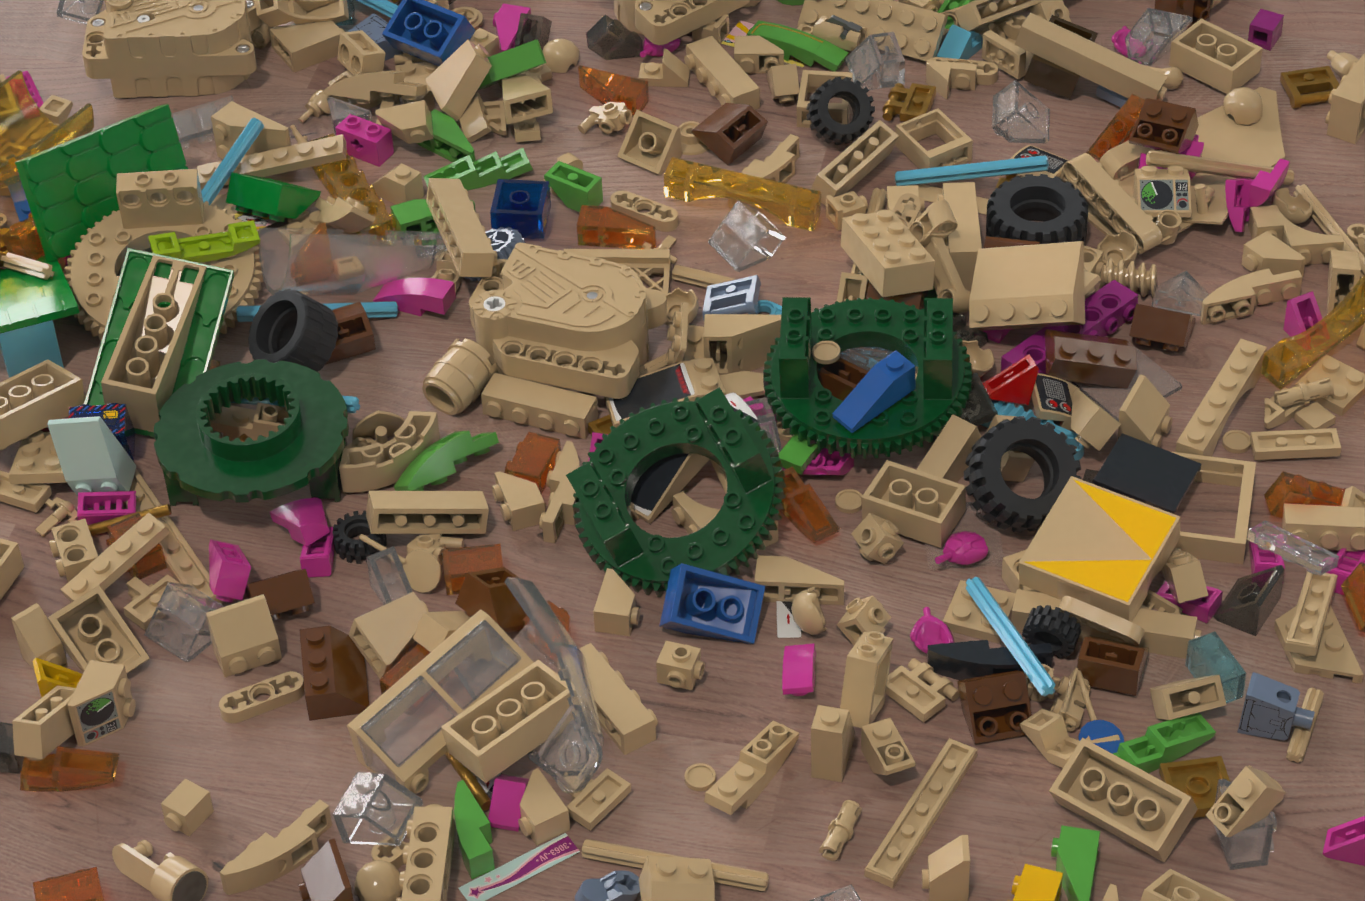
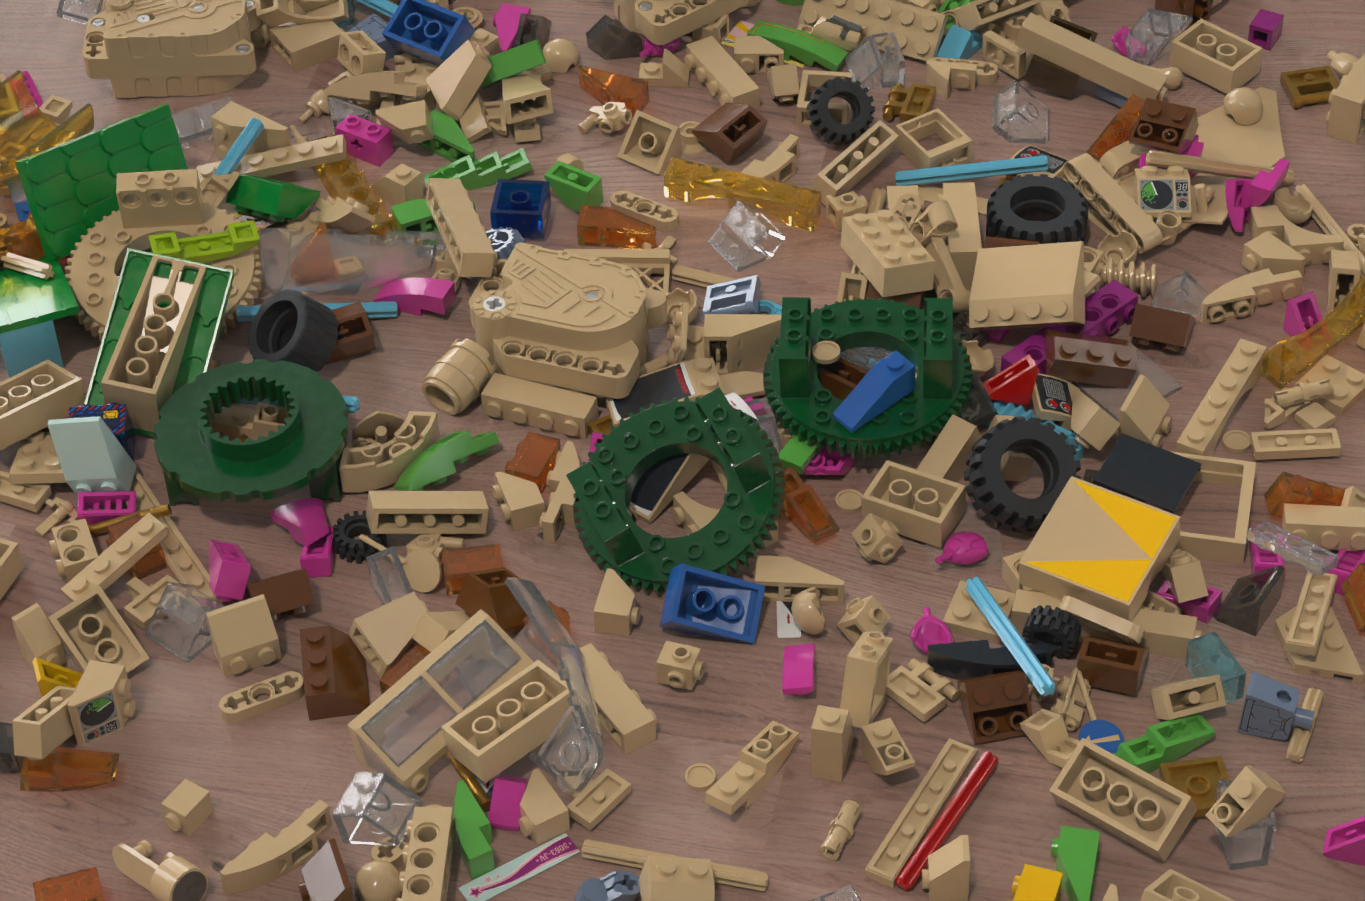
(216, 187): none -> tan slope
(947, 820): none -> red axle

